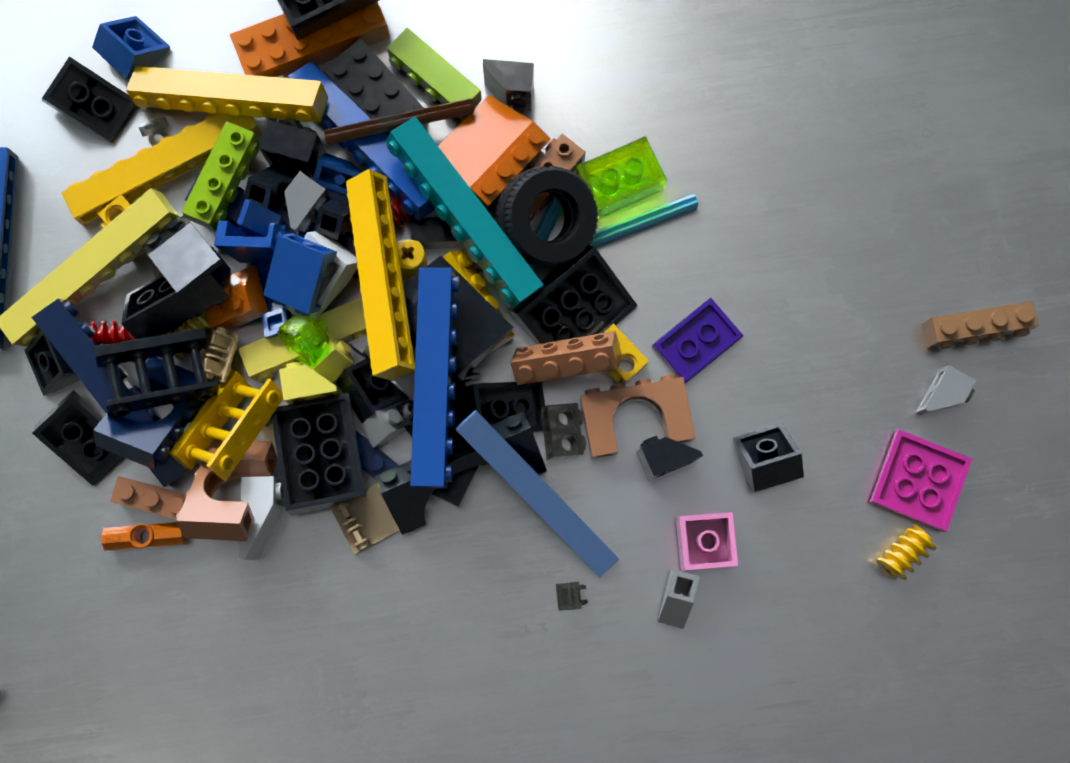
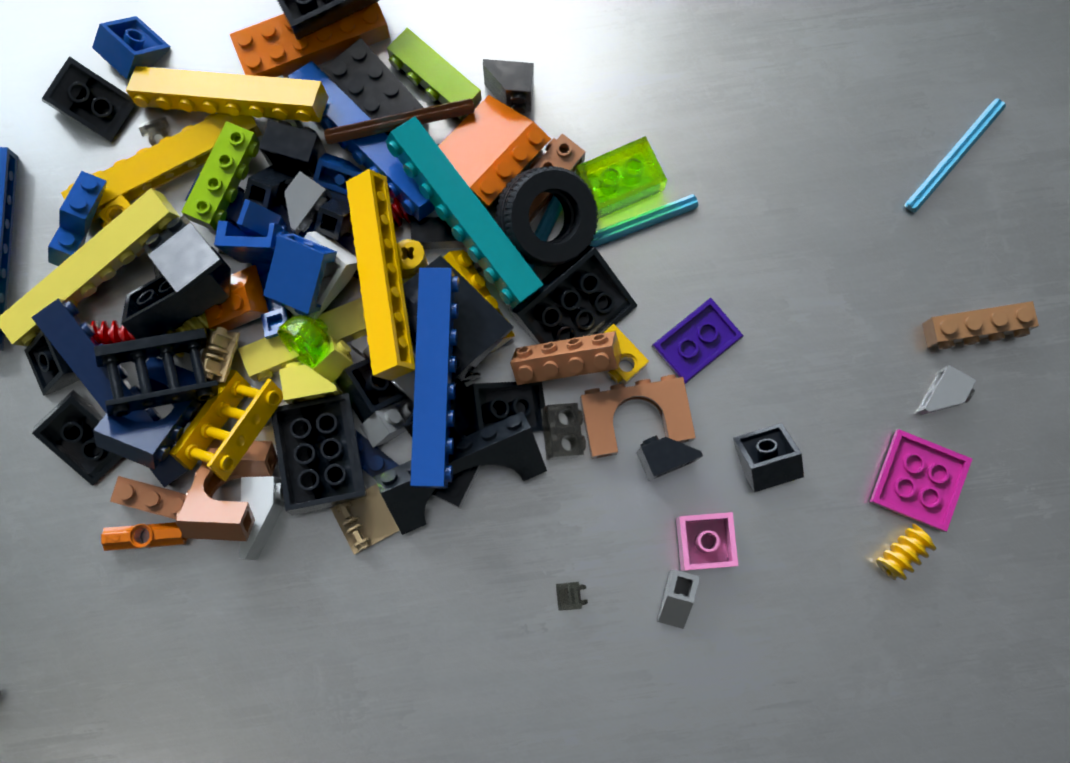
(76, 217): none -> blue arch
(536, 493): medium blue tile -> none
(955, 155): none -> medium azure axle

